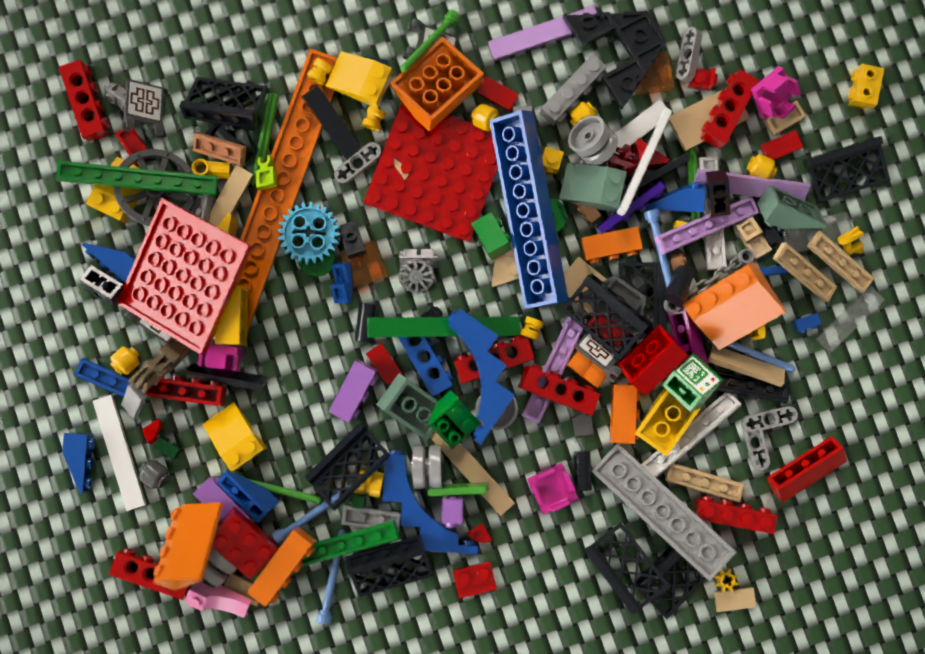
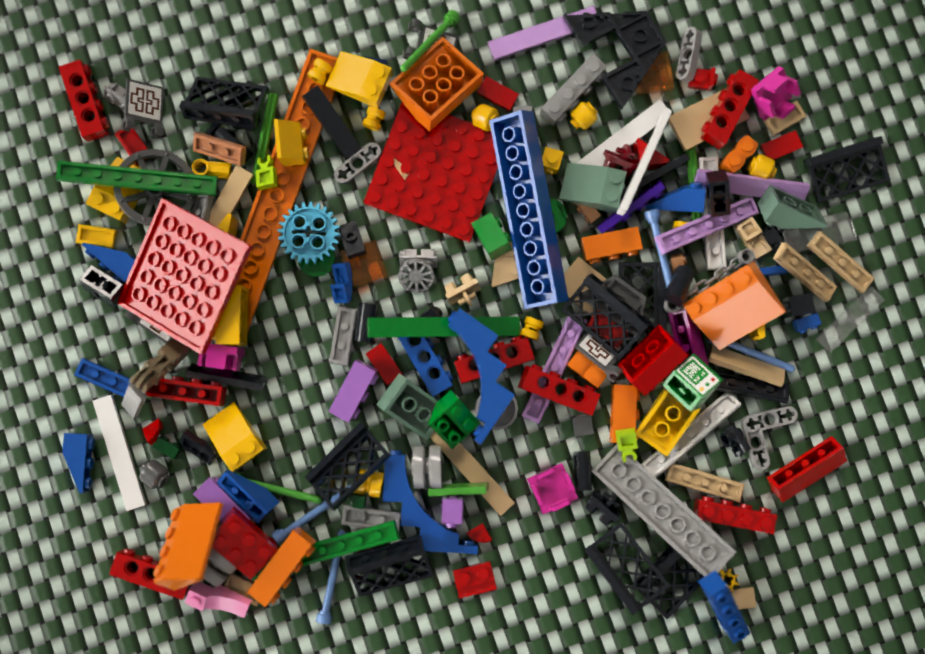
(96, 236): none -> yellow tile
(125, 360): yellow head -> none
(198, 447): none -> black plate
(290, 142): none -> yellow slope
(343, 336): none -> light grey tile
(463, 293): none -> tan hips
(593, 140): light grey wheel -> none
(606, 504): none -> black hips
(627, 442): none -> lime plate
(724, 606): none -> blue brick
(733, 437): none -> black plate
(740, 152): none -> orange brick
(797, 305): none -> black brick
(849, 237): yellow piece -> none
(865, 86): yellow brick -> none

